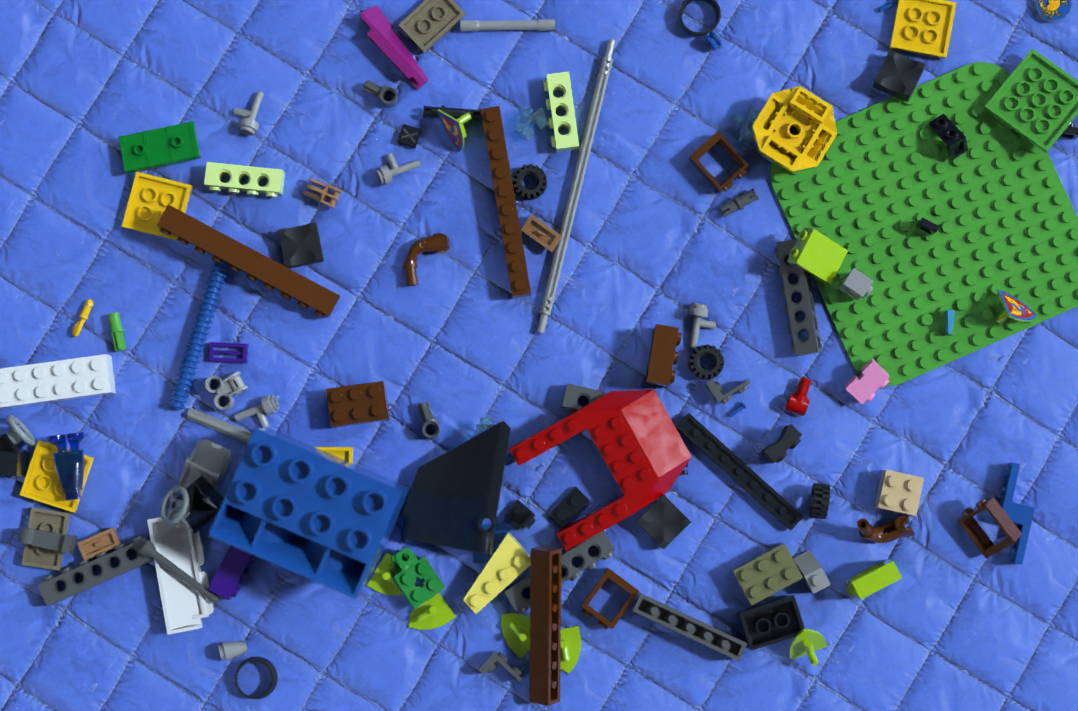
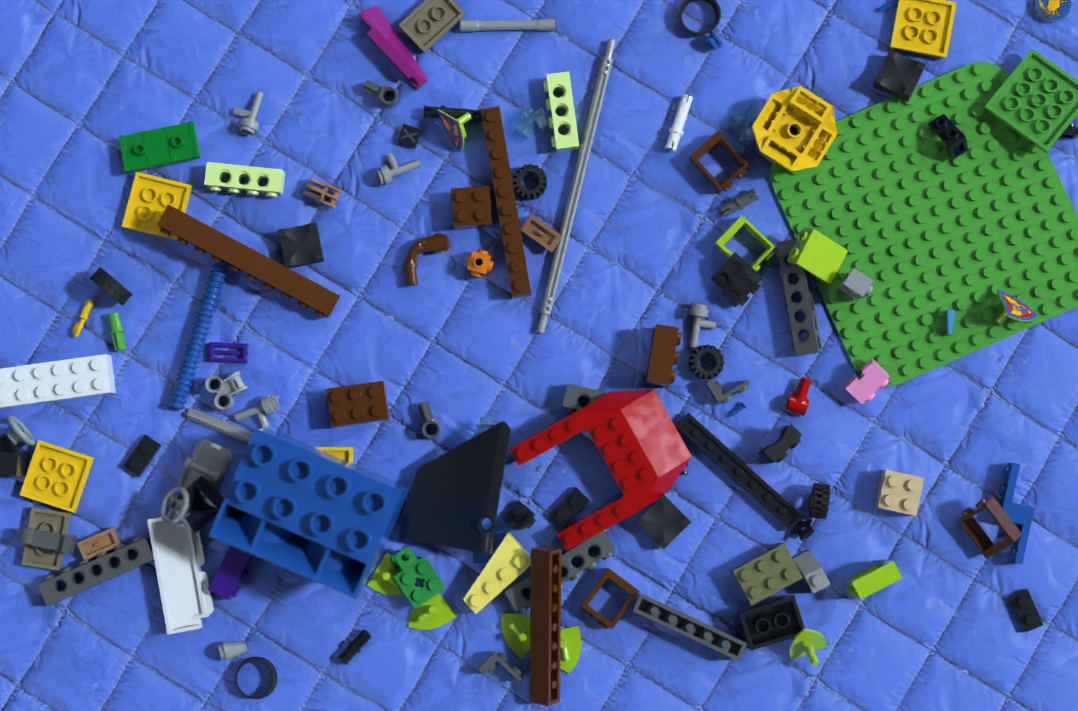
(69, 463): clear blue piece -> none
(111, 286): none -> black tyre
(142, 455): none -> black plate
(149, 550): dark grey piece -> none
(354, 646): none -> black axle
(471, 207): none -> reddish brown brick
(482, 270): none -> orange brick
(678, 124): none -> white pin
(737, 280): none -> black plate
(743, 222): none -> lime window
(807, 532): none -> black plate
(886, 532): reddish brown piece -> none
(927, 226): black tile -> none
(1025, 610): none -> black plate

